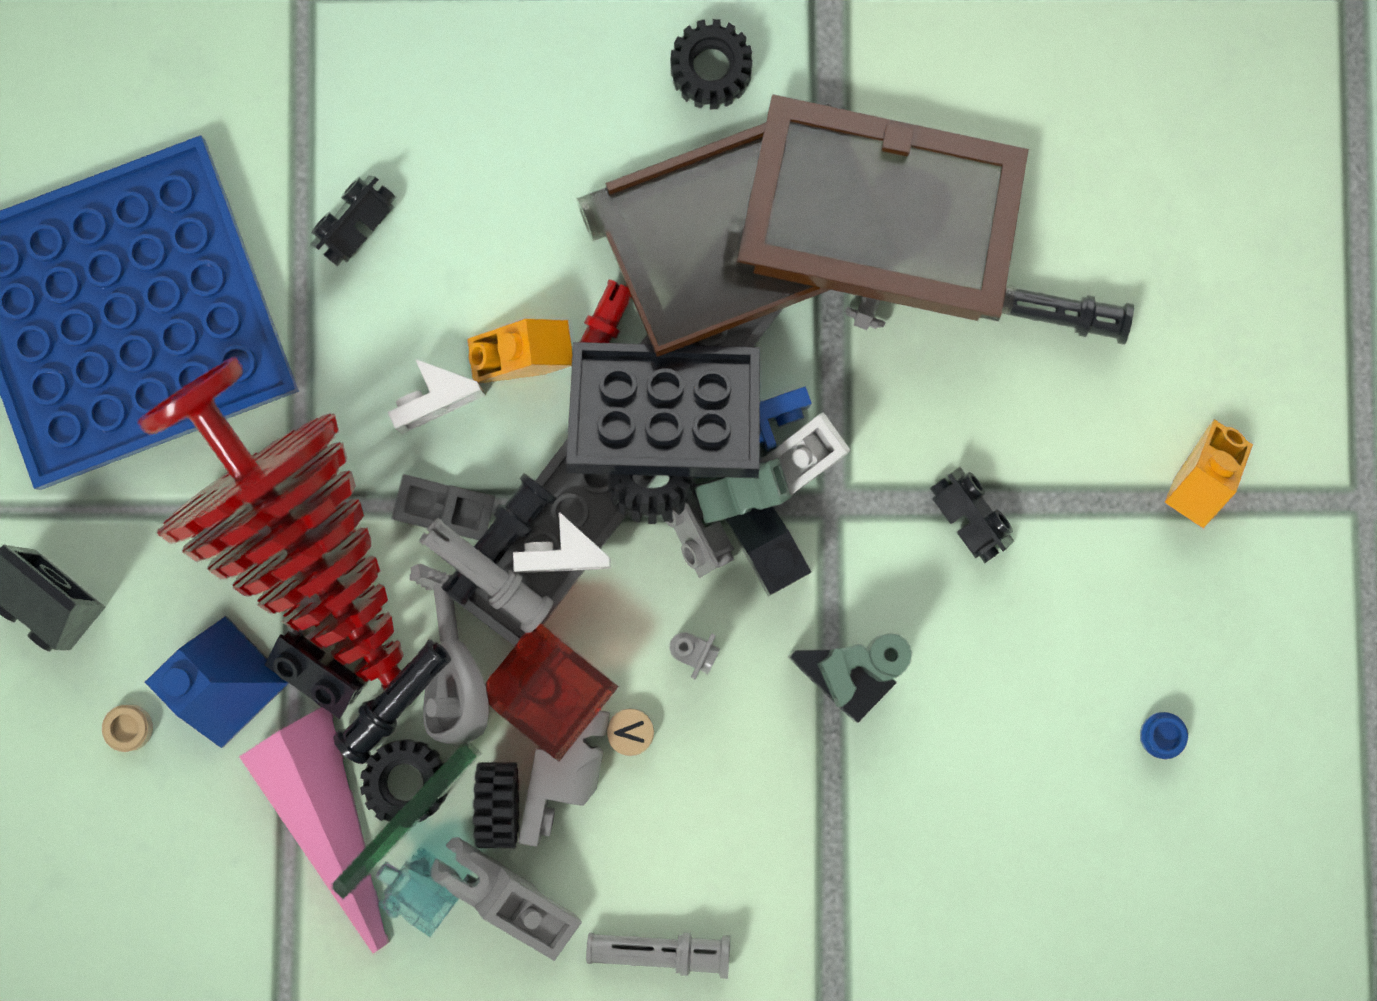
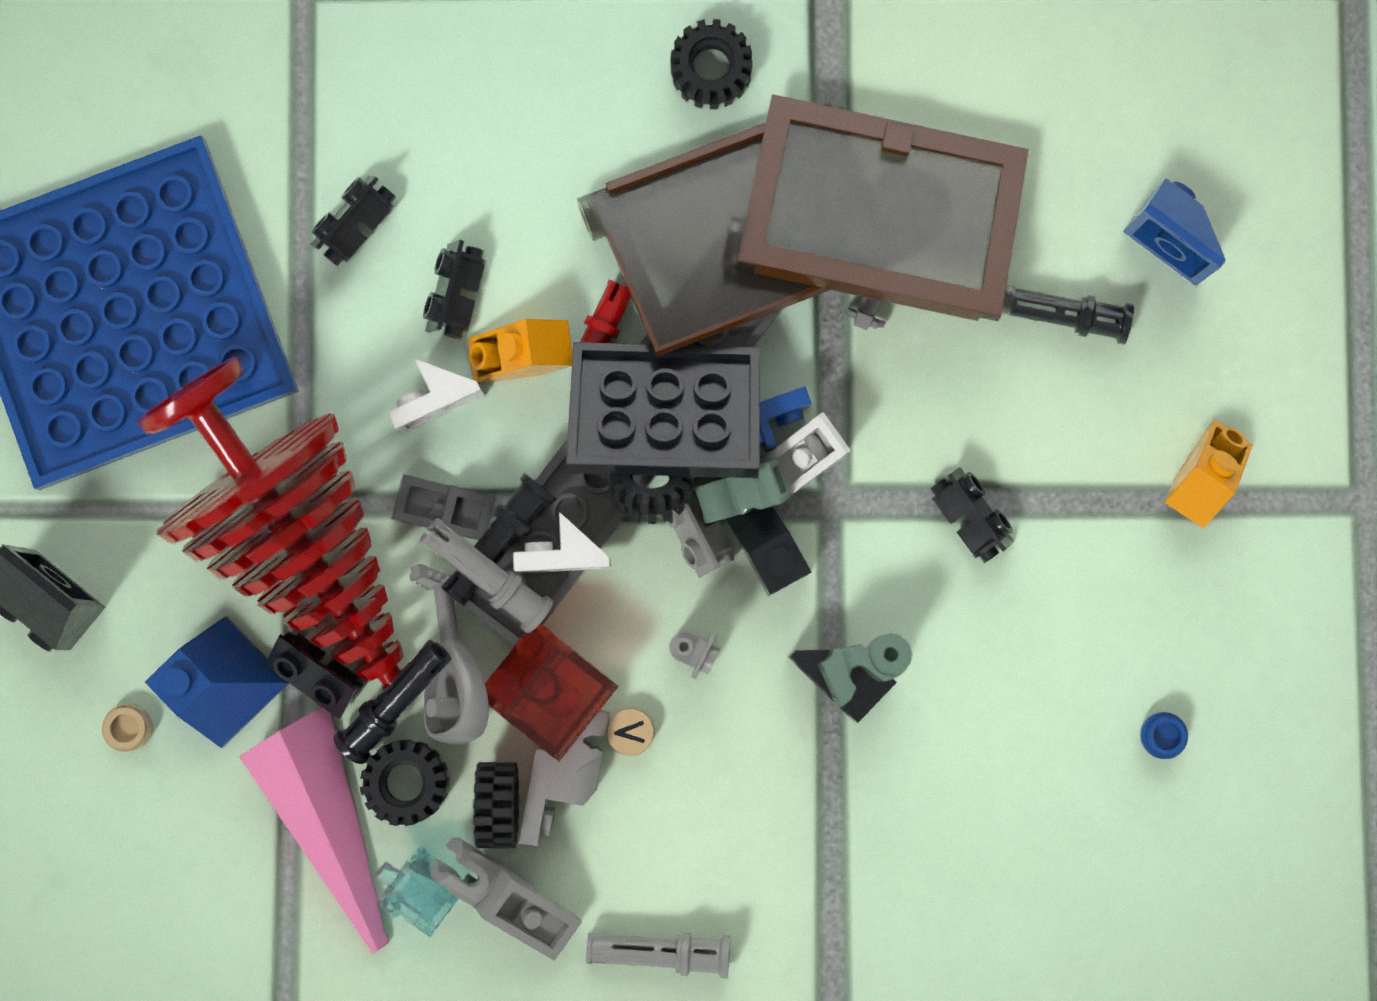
(405, 820): clear green tile -> none
(455, 271): none -> black hinge
(1177, 232): none -> blue slope

